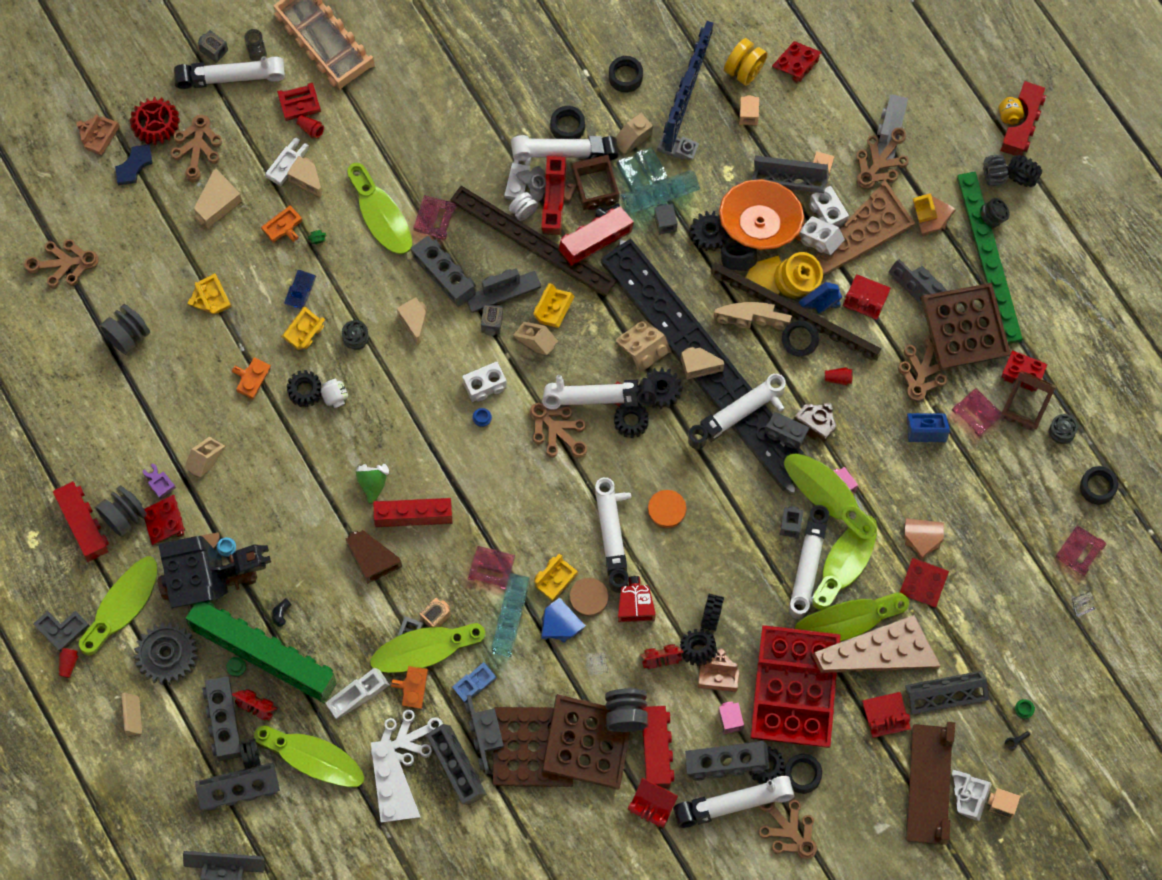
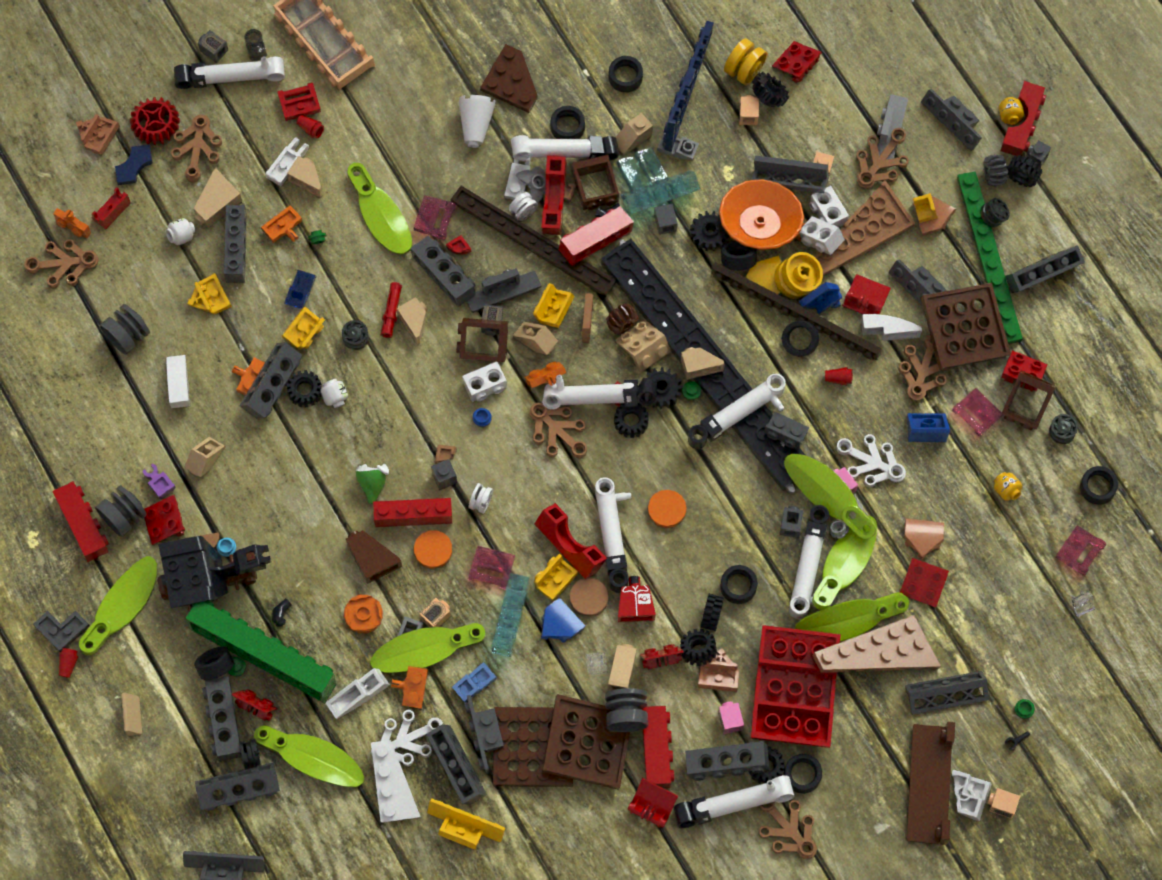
(68, 220): none -> orange plate
(111, 209): none -> red hinge
(167, 667): dark grey gear -> none
(177, 381): none -> white slope
(180, 231): none -> white head
(214, 663): none -> black tyre
(235, 244): none -> dark grey brick
(262, 384): none -> dark grey brick
(363, 614): none -> orange tile
(389, 318): none -> red pin
(433, 549): none -> orange tile
(444, 474): none -> dark grey brick
(445, 452): none -> medium nougat tile
(458, 246): none -> red tile
(463, 826): none -> yellow bracket
(475, 118): none -> white cone
(480, 498): none -> white wheel
(483, 323): none -> reddish brown window
(511, 80): none -> reddish brown plate
(545, 375): none -> orange plate
(554, 526): none -> red arch
(587, 319): none -> medium nougat tile
(622, 318): none -> reddish brown gear
(622, 667): none -> tan slope
(691, 390): none -> green plate
(743, 570): none -> black tyre
(747, 312): tan slope -> none
(769, 90): none -> black gear
(818, 419): plate -> none
(839, 529): none -> light grey plate
(873, 462): none -> white plant
(886, 715): red hinge -> none
(889, 327): none -> white slope
(954, 116): none -> dark grey bracket
(1008, 486): none -> yellow head
(1038, 152): none -> dark grey brick
(1044, 269): none -> dark grey brick

